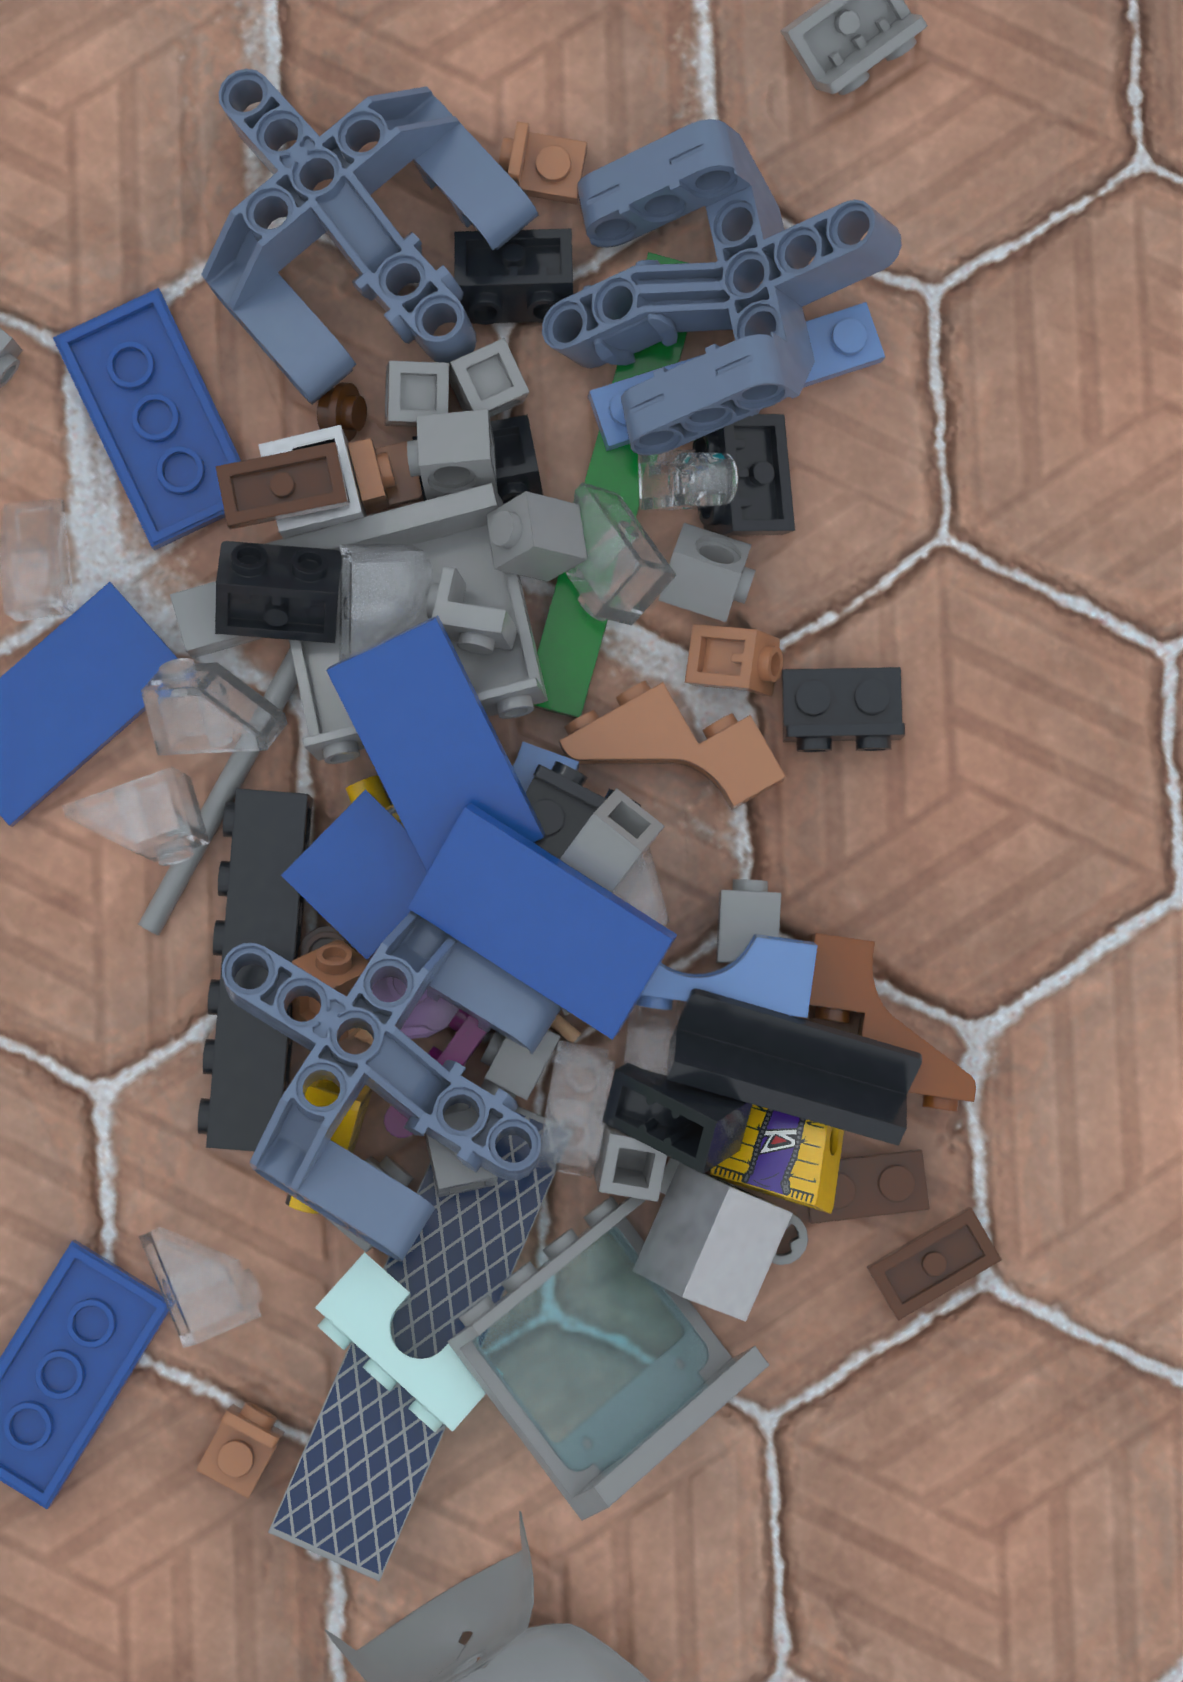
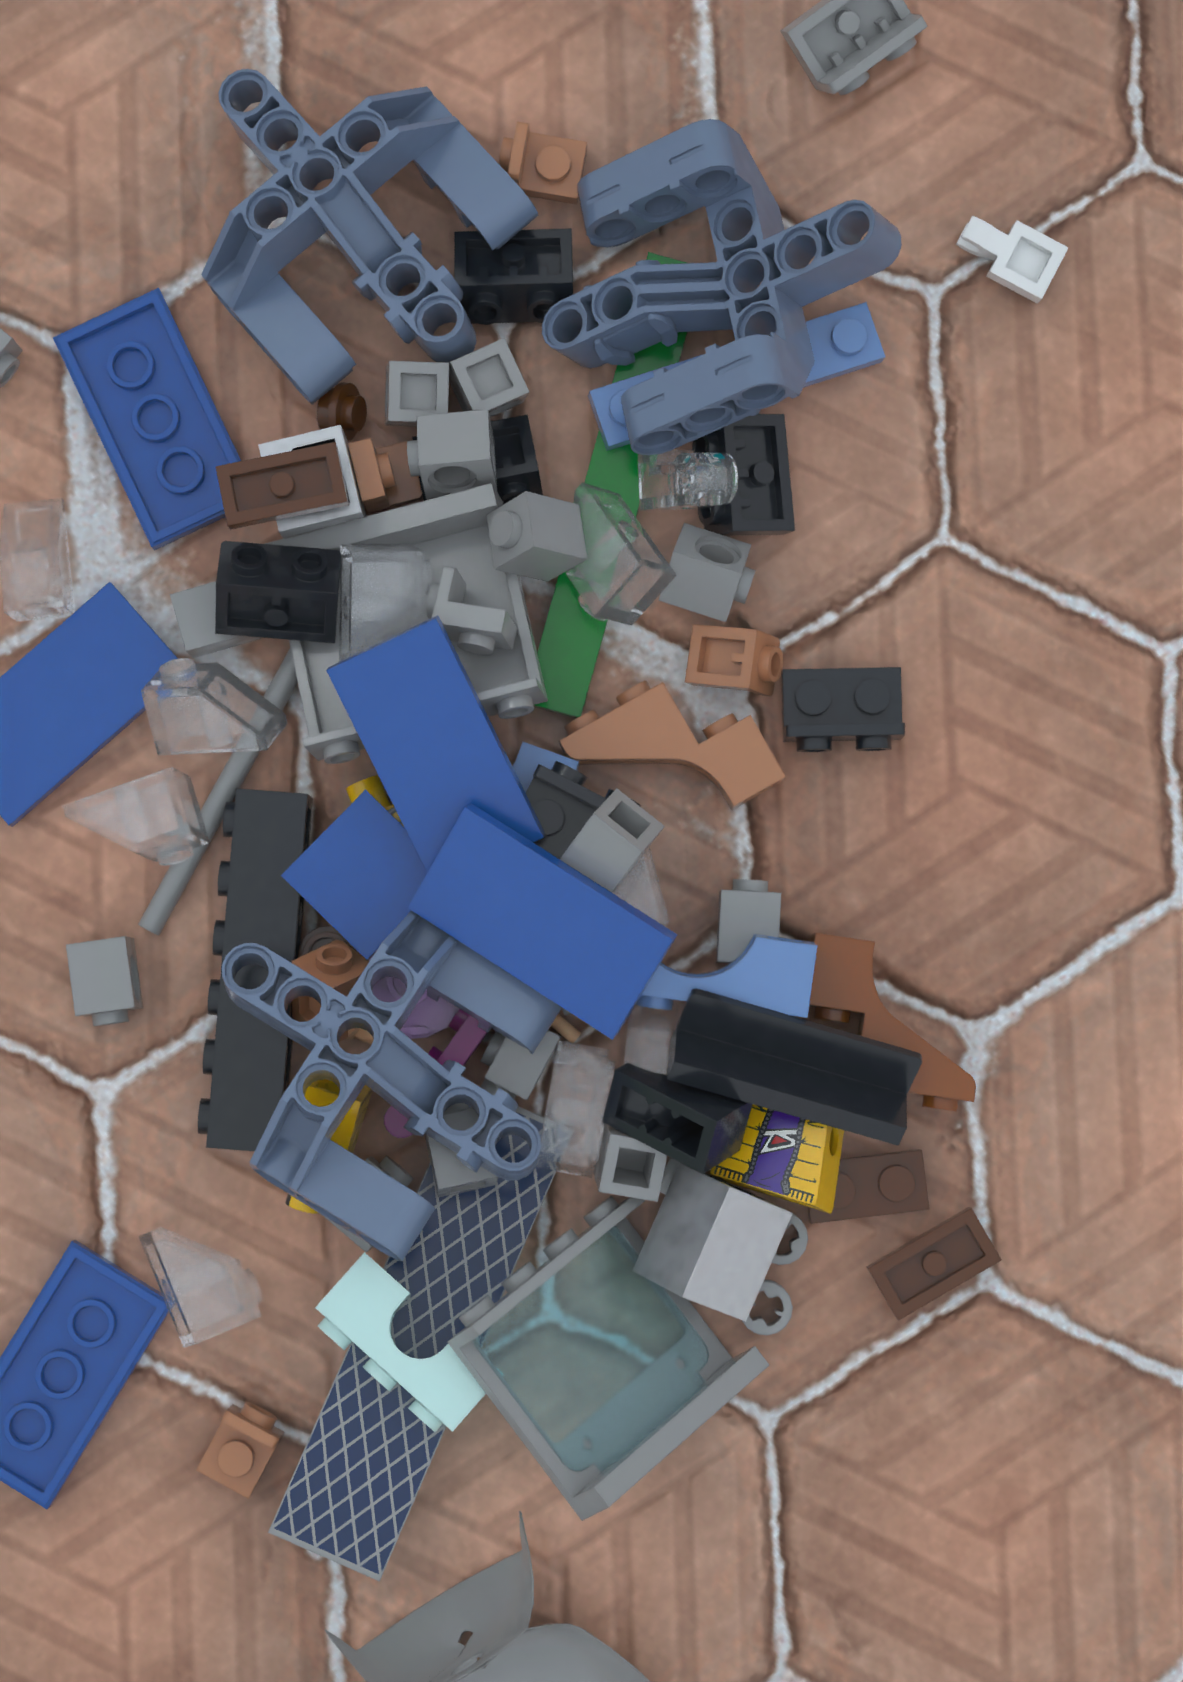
(104, 979): none -> light grey brick
(758, 1324): none -> light grey bush
(1021, 259): none -> white plate

